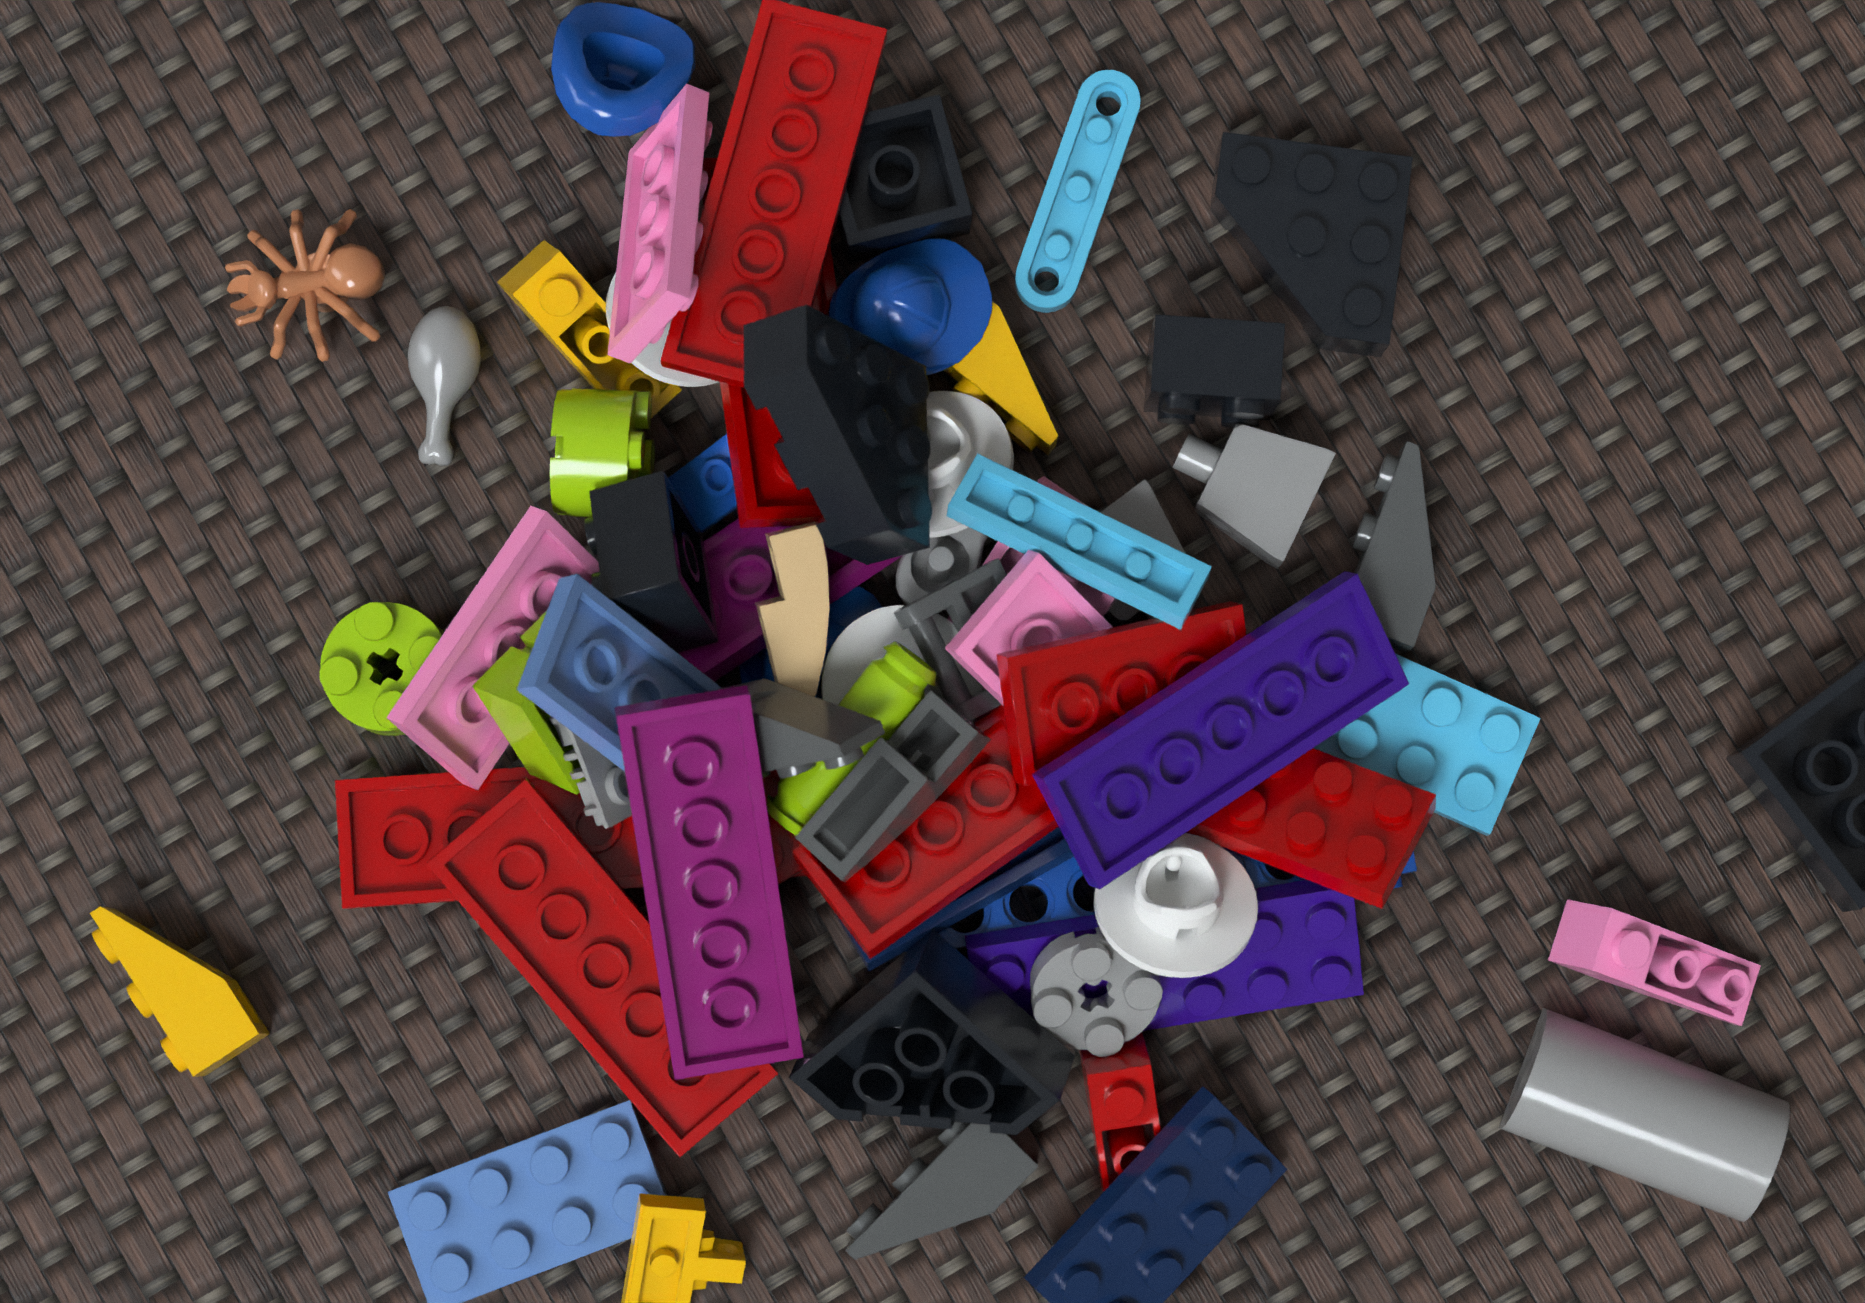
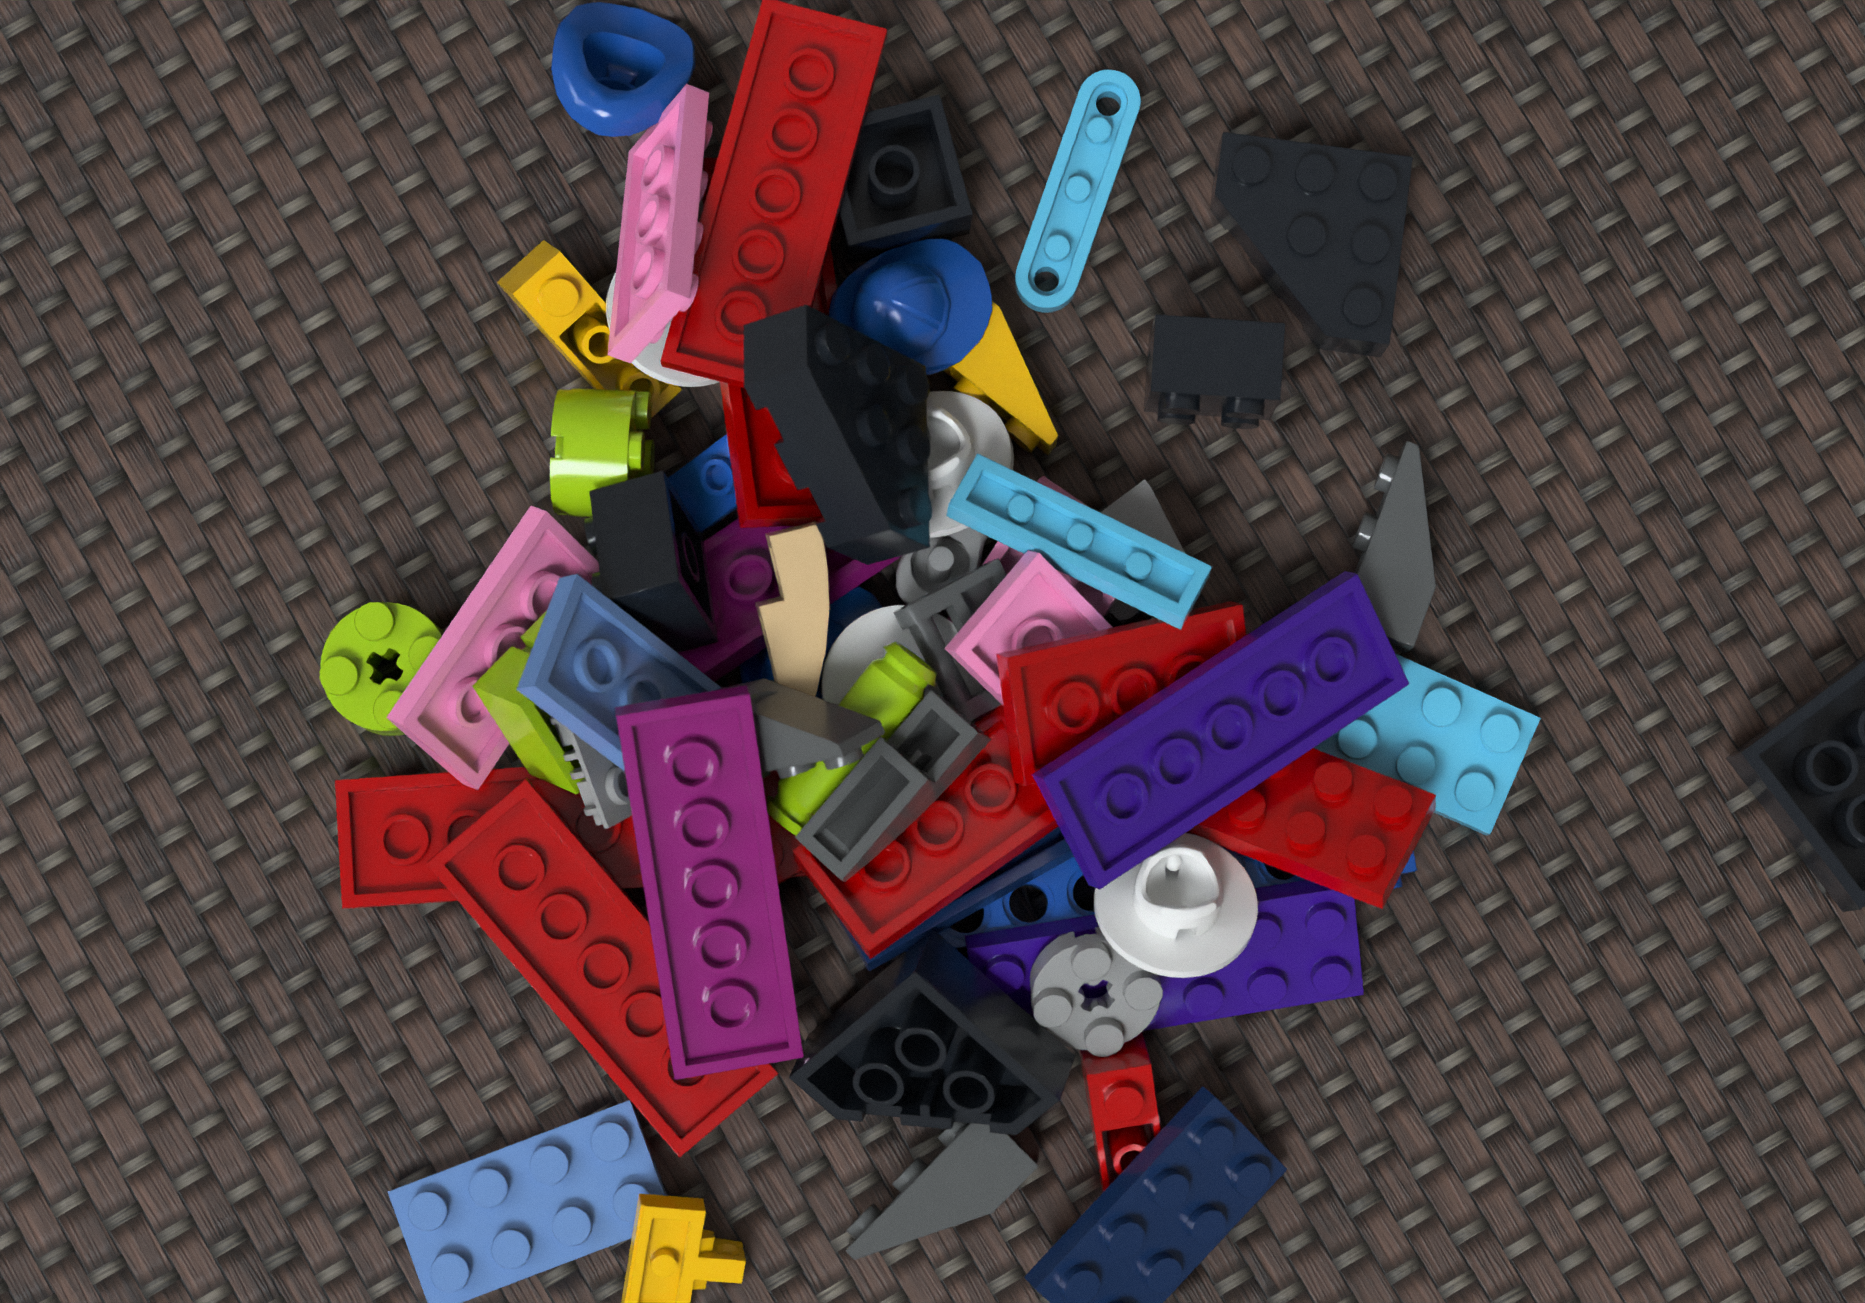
(194, 1002): yellow slope -> none
(319, 279): nougat animal -> none
(443, 366): light grey piece -> none
(1256, 486): light grey torso -> none
(1647, 1116): light grey brick -> none
(1653, 961): bright pink slope -> none

